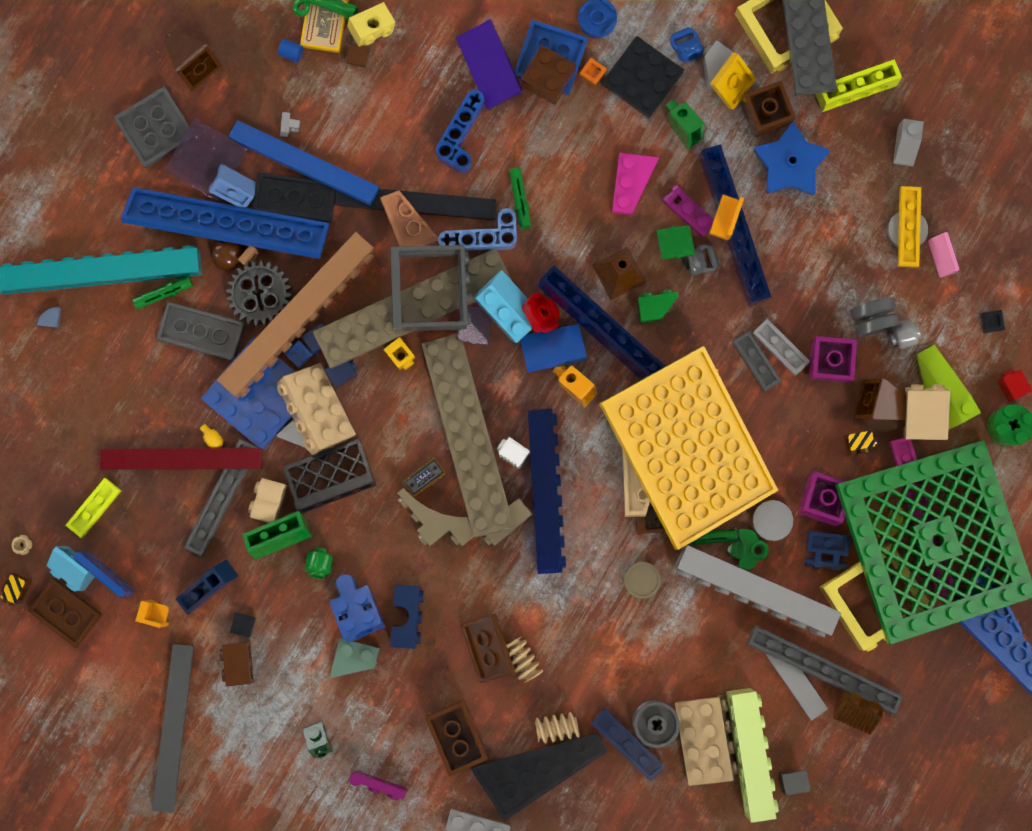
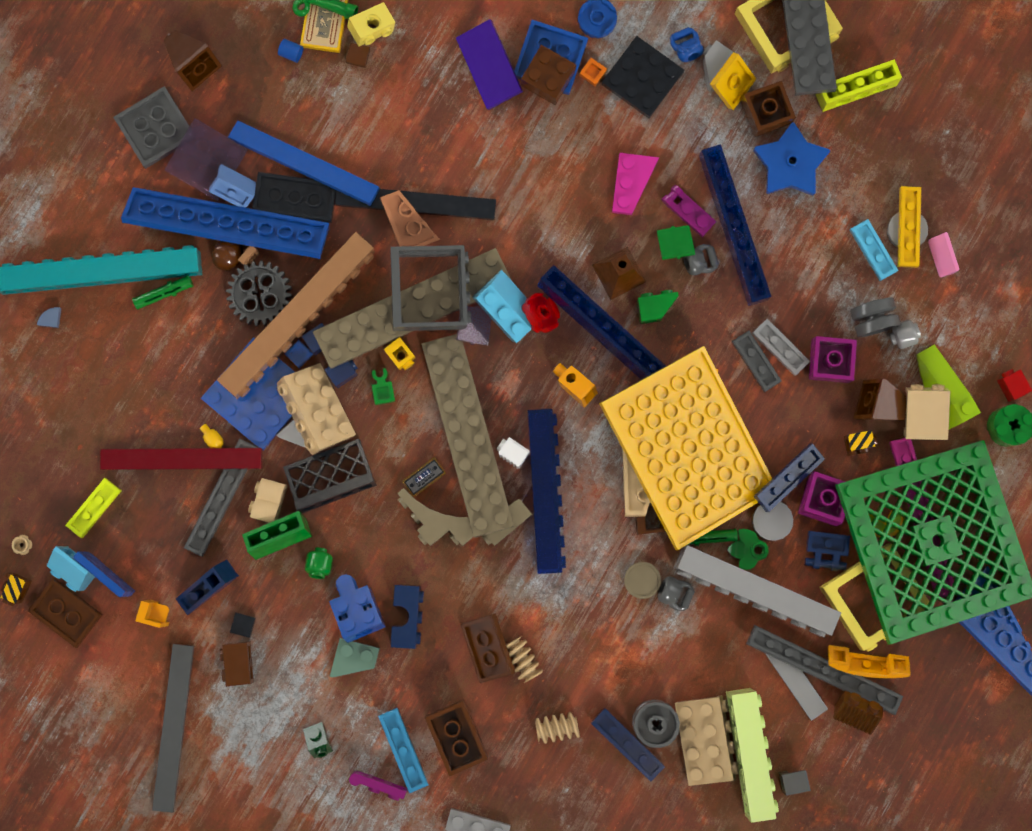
(200, 331): dark grey tile -> none
(288, 125): light grey tile -> none
(383, 390): none -> green plate
(403, 750): none -> dark azure tile
(463, 128): blue beam -> none
(478, 234): medium blue beam -> none
(521, 206): green pin -> none
(527, 776): black wing -> none
(553, 348): blue tile -> none
(671, 590): none -> dark grey piece
(685, 123): green torso -> none
(726, 217): light orange panel -> none
(789, 477): none -> dark blue plate
(867, 665): none -> light orange slope
(873, 250): none -> medium azure tile
(907, 142): light grey slope -> none
(992, 321): black tile -> none

